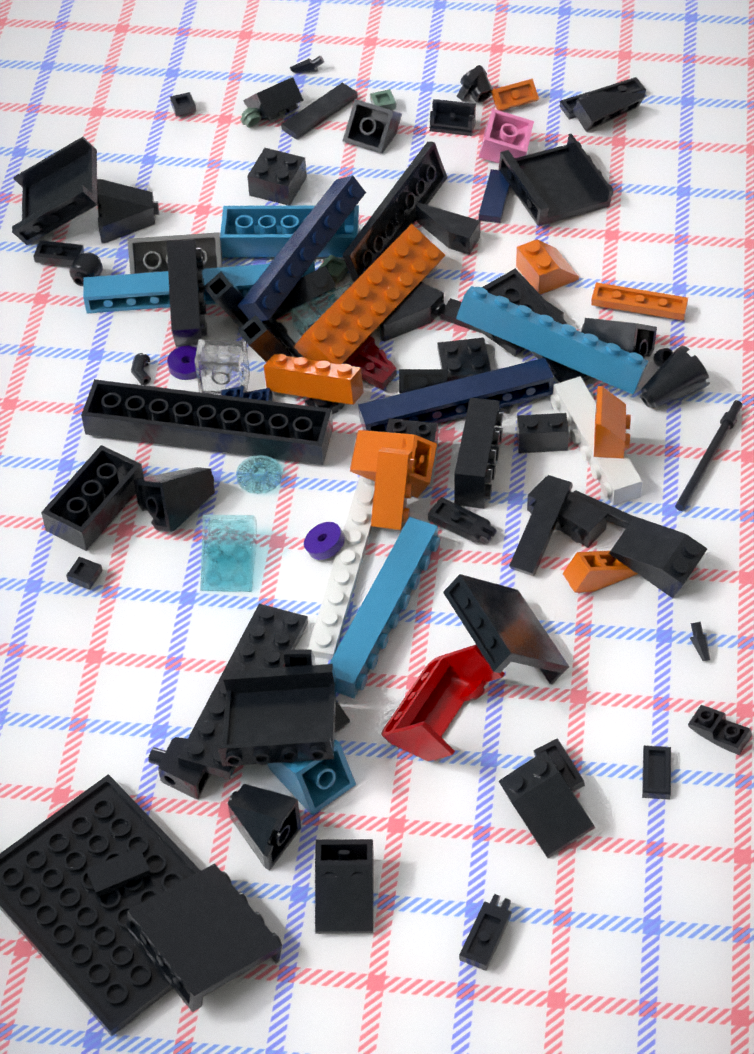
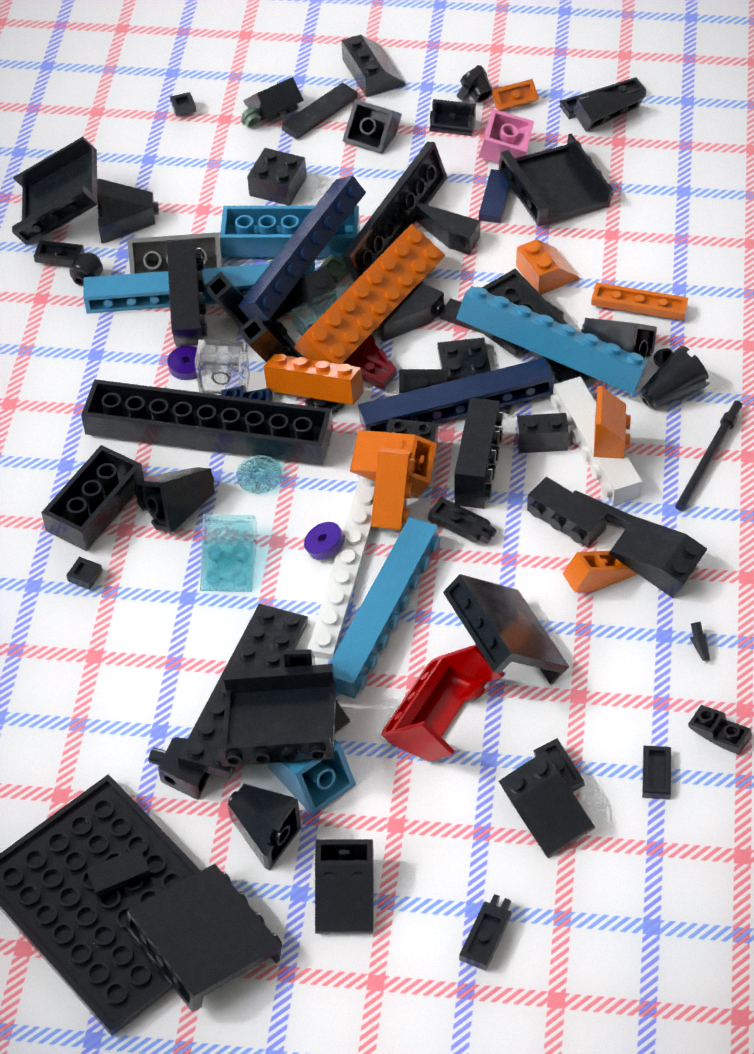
(137, 369): black arm -> none
(307, 65): black bar -> none
(370, 65): none -> black slope
(383, 99): sand green plate -> none
(541, 525): black tile -> none

